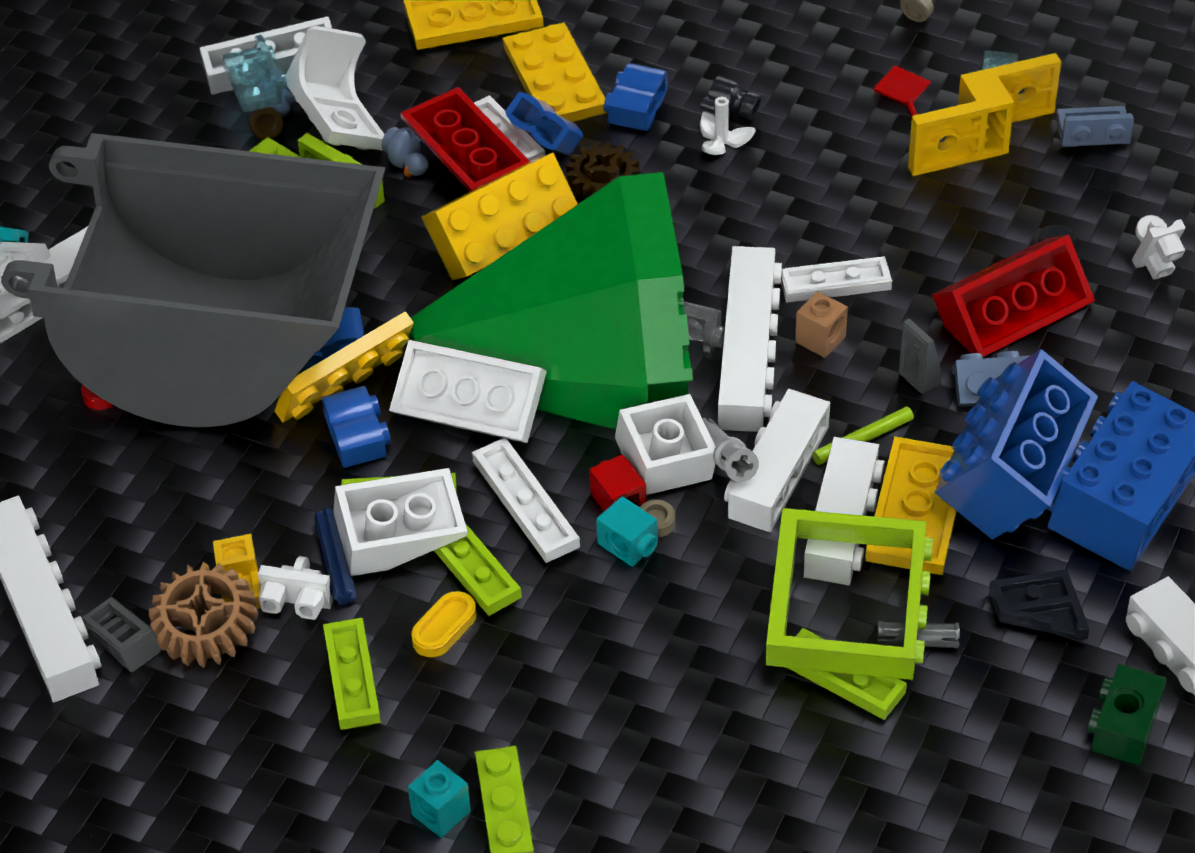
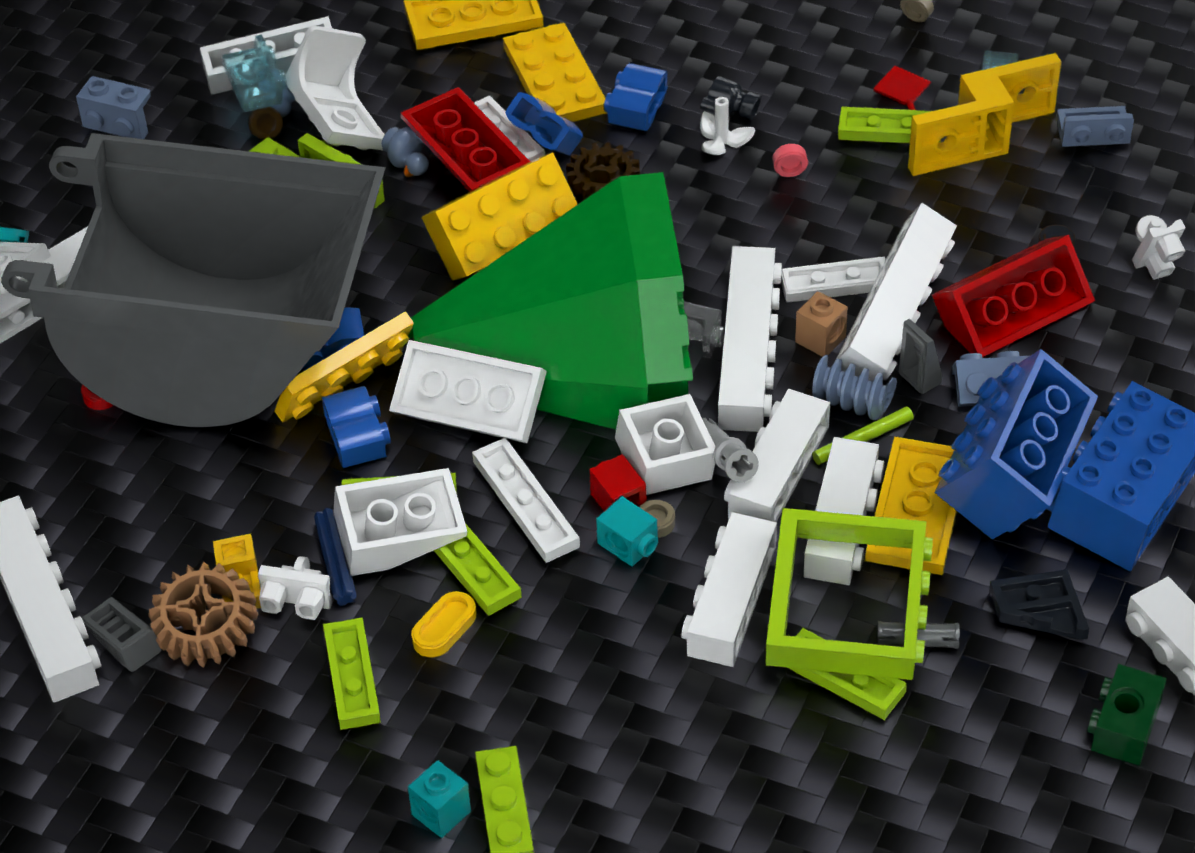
(113, 107): none -> sand blue bracket
(730, 589): none -> white brick
(790, 160): none -> coral tile
(852, 390): none -> sand blue piece
(876, 124): none -> lime plate
(898, 292): none -> white brick

